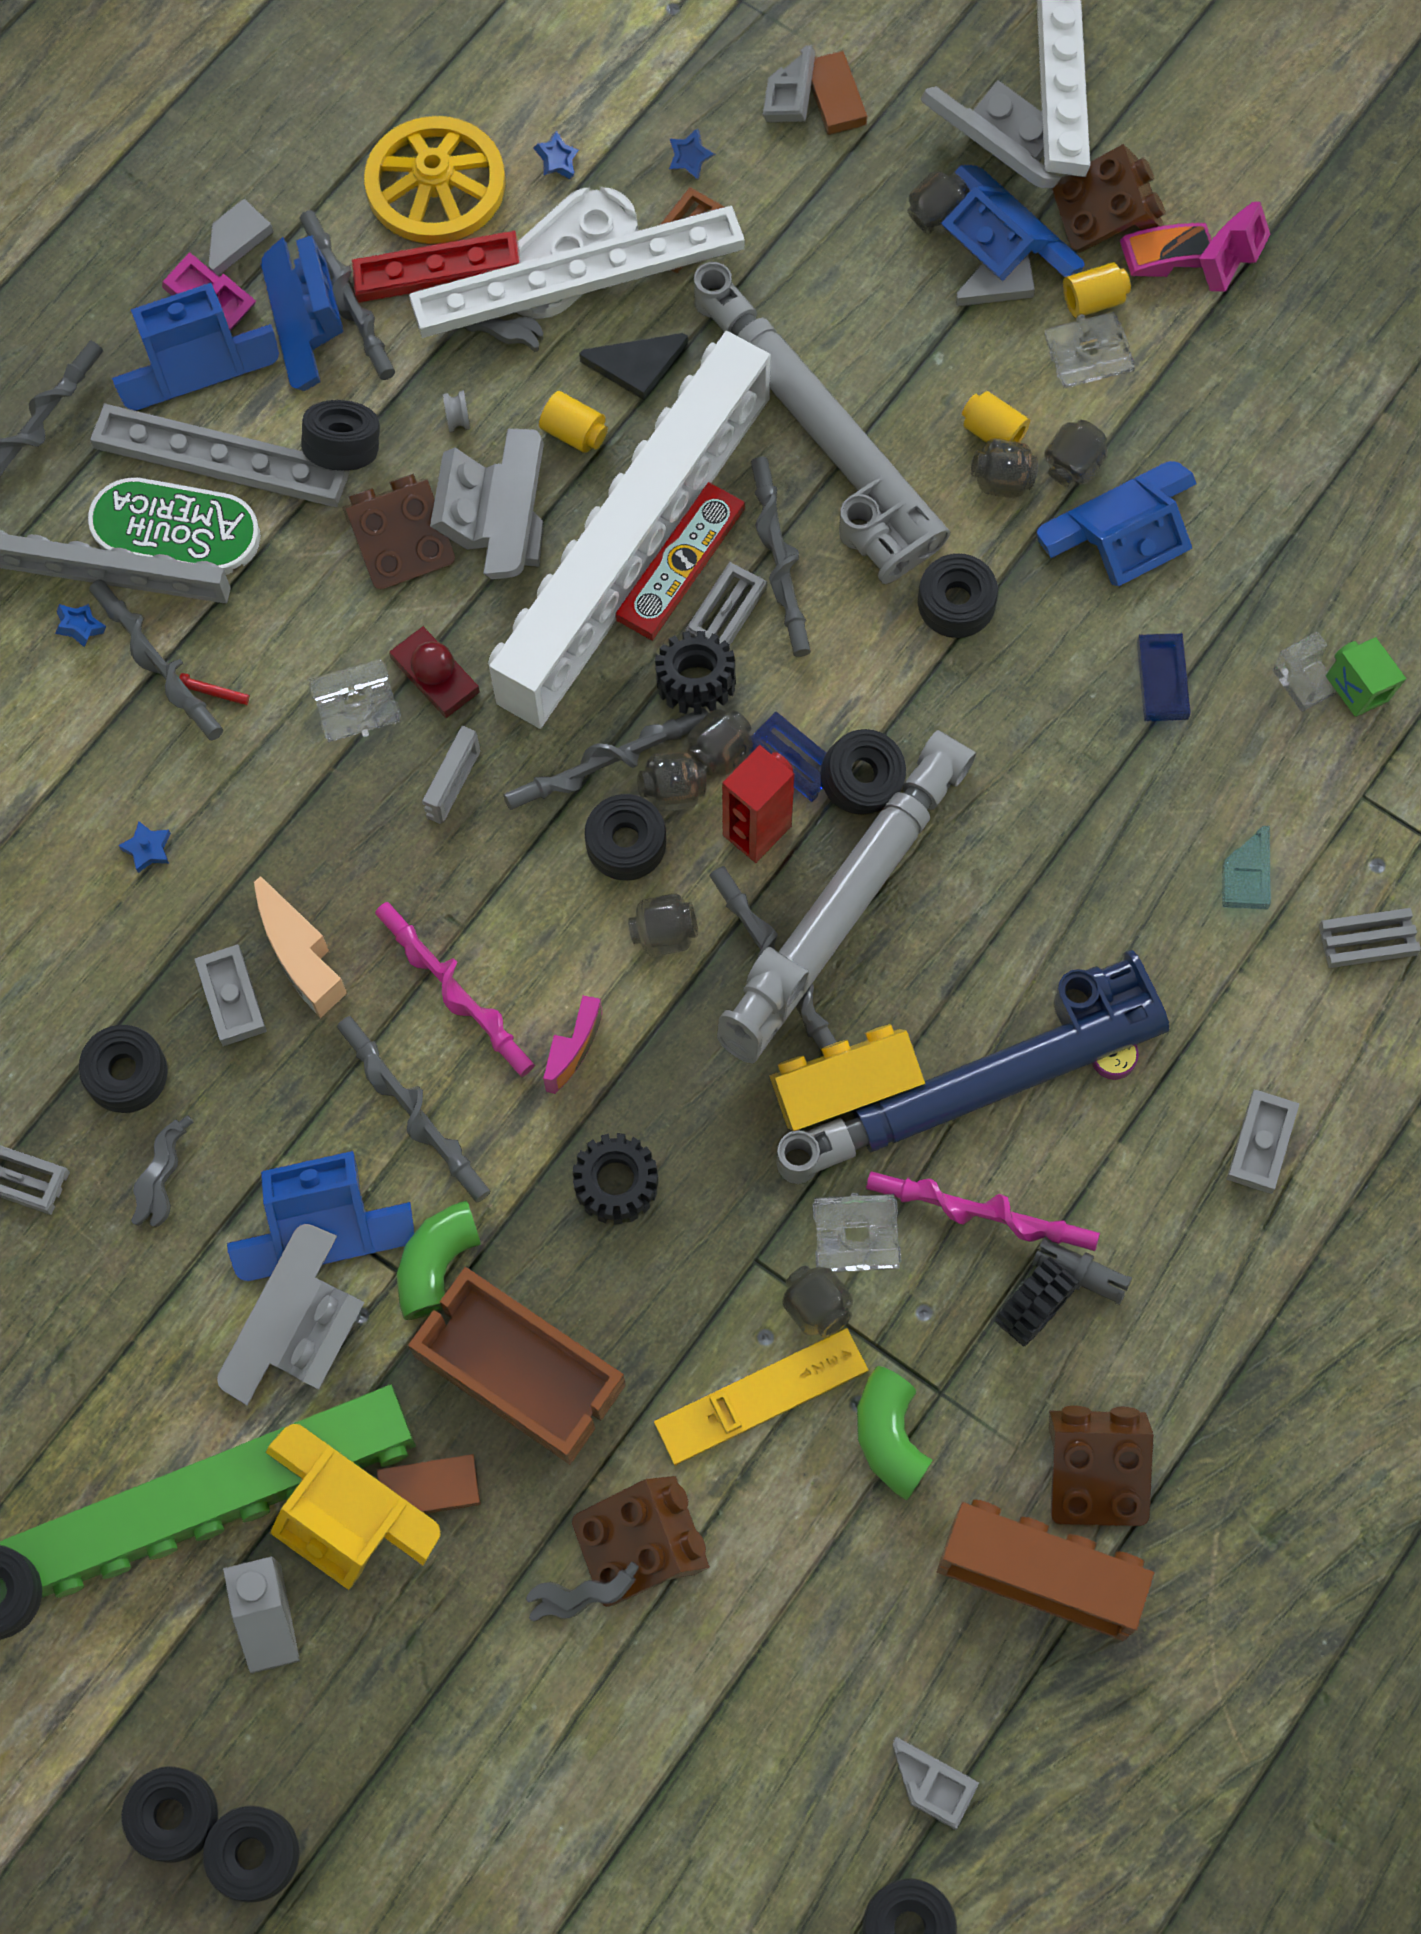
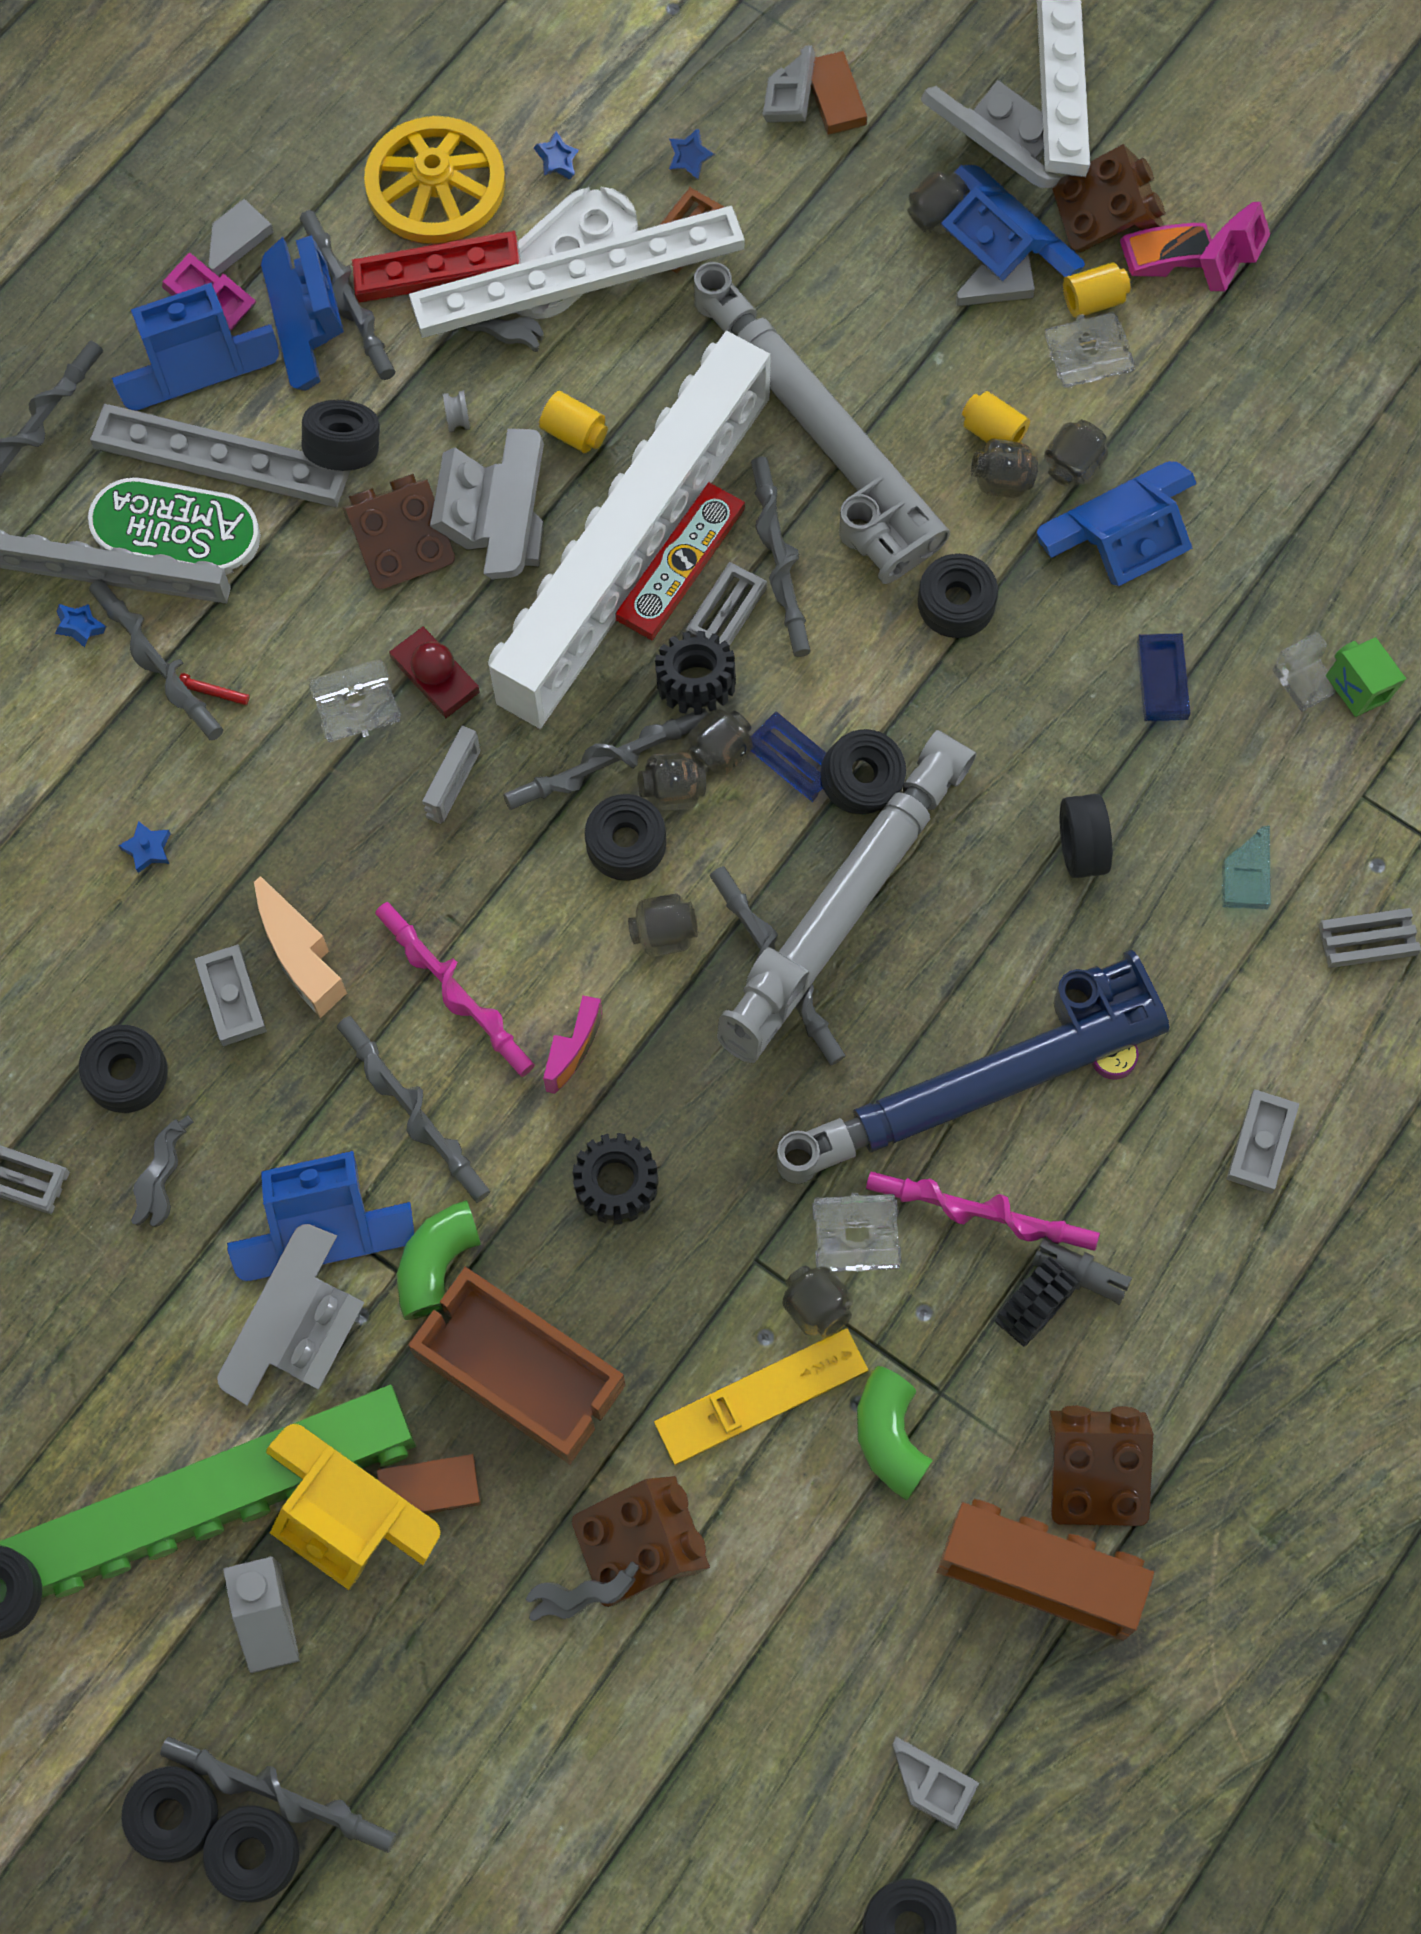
(292, 1806): none -> dark grey piece
(637, 363): black tile -> none
(758, 802): red brick -> none
(846, 1077): yellow brick -> none
(1085, 835): none -> black tyre

